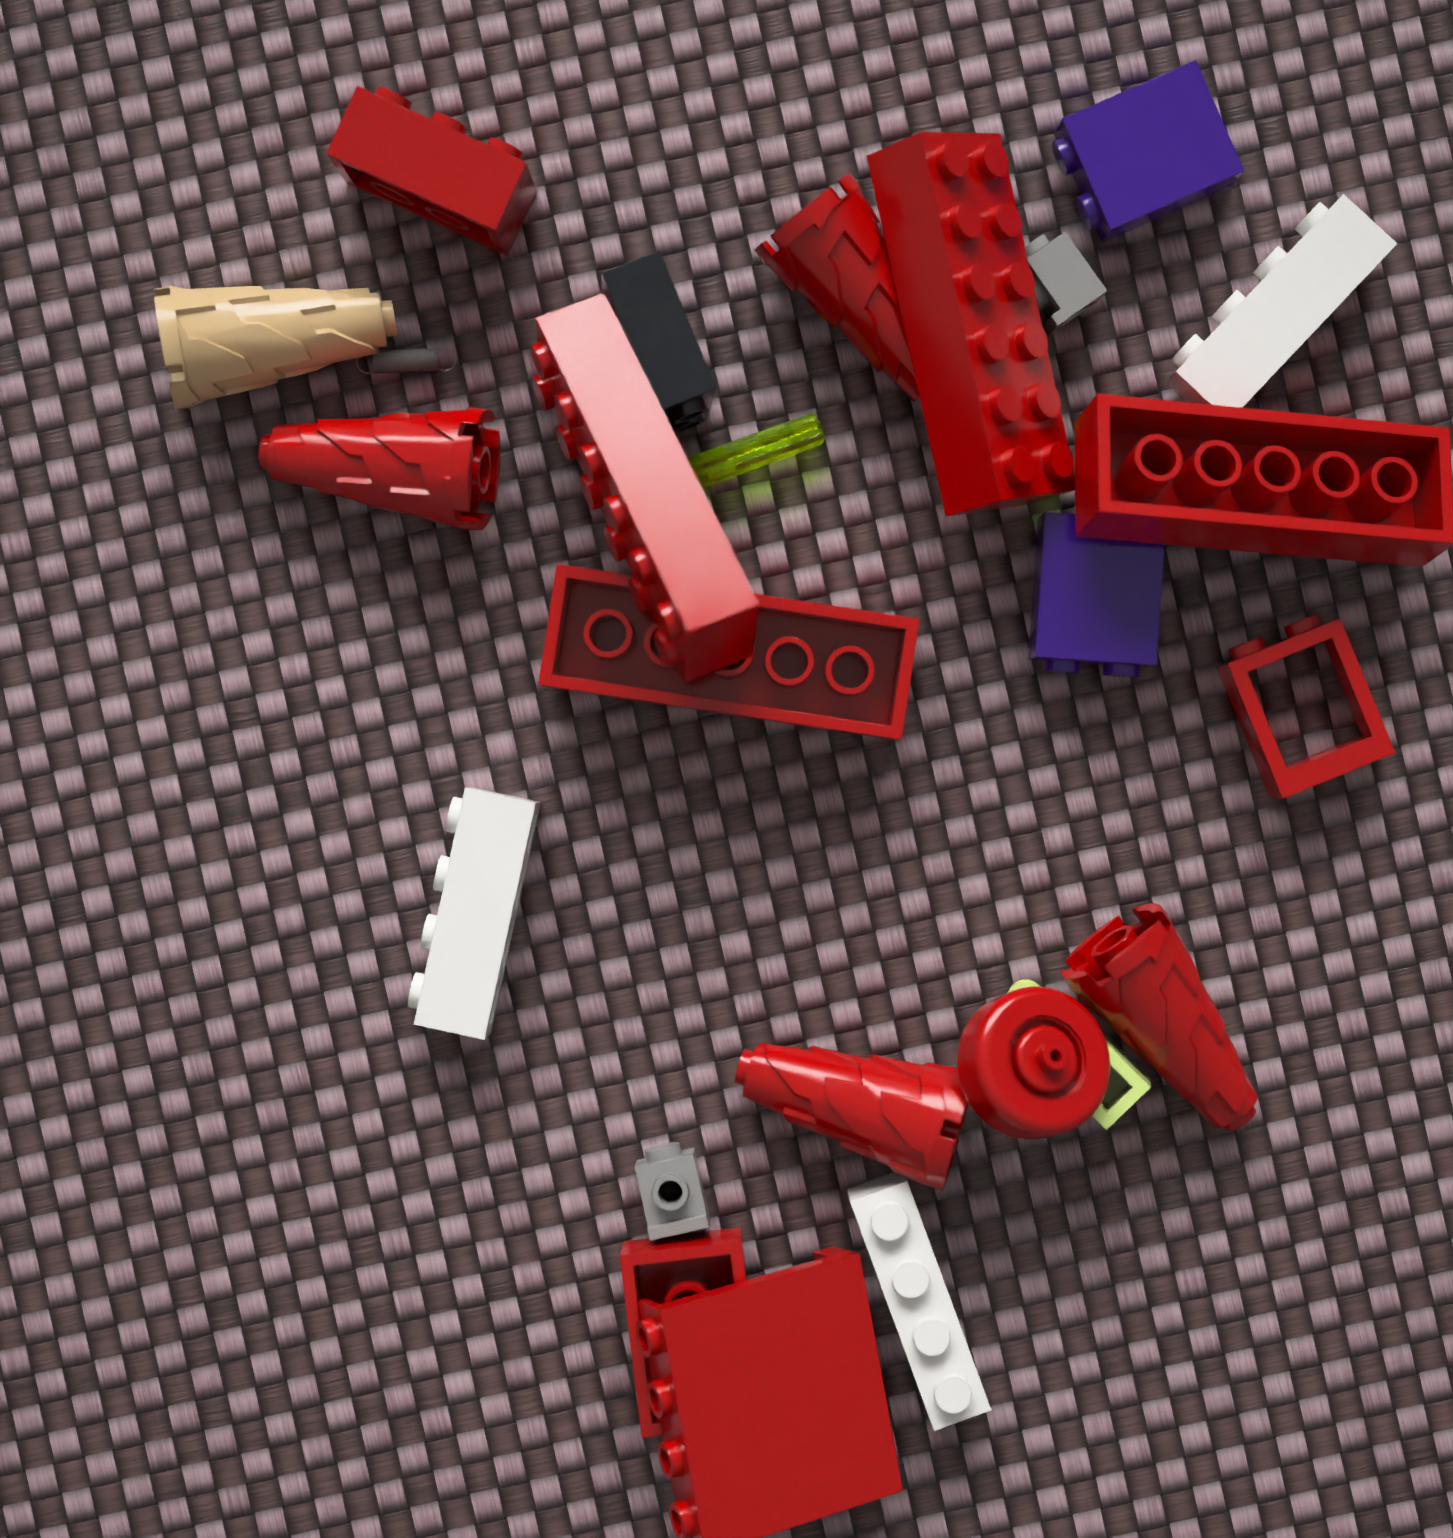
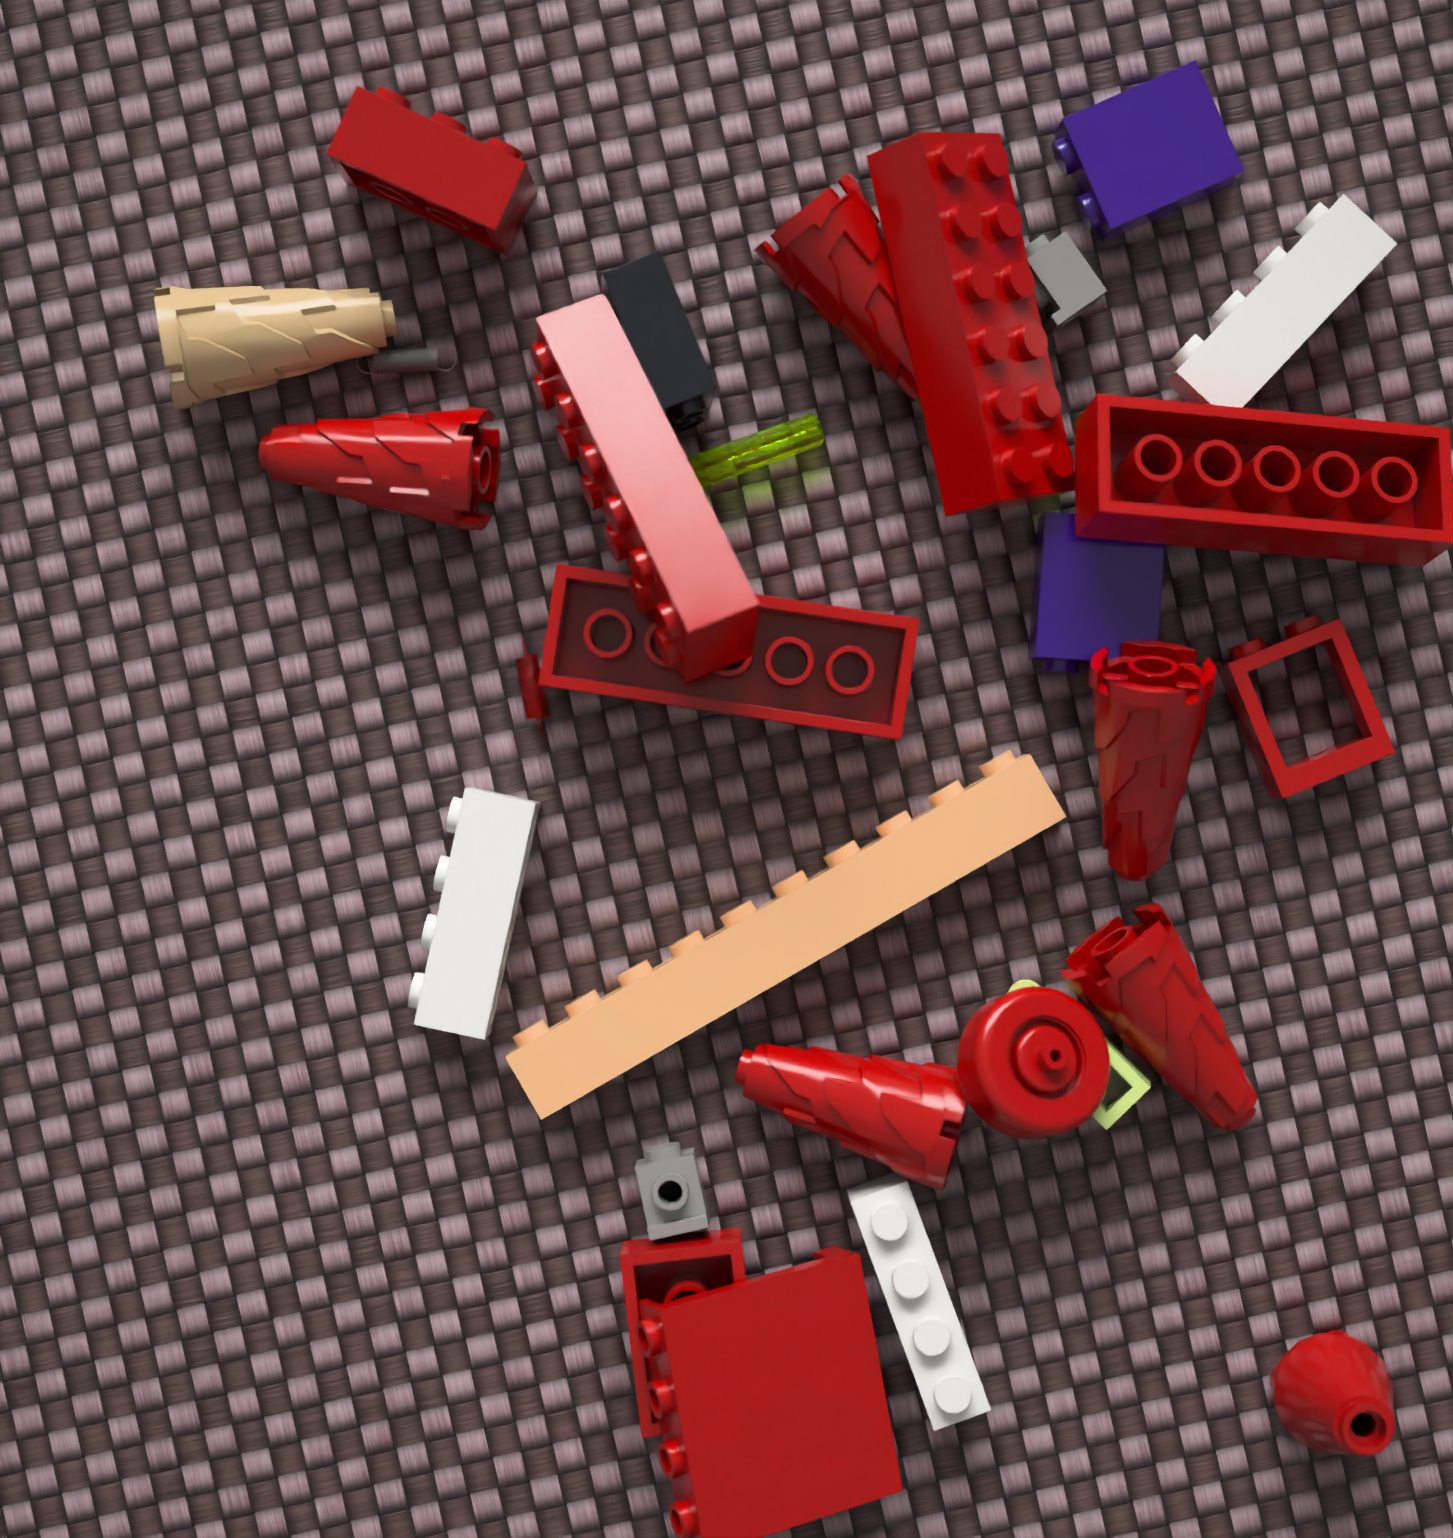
(532, 693): none -> red piece
(784, 934): none -> light nougat brick
(1146, 733): none -> red cone
(1335, 1395): none -> red cone

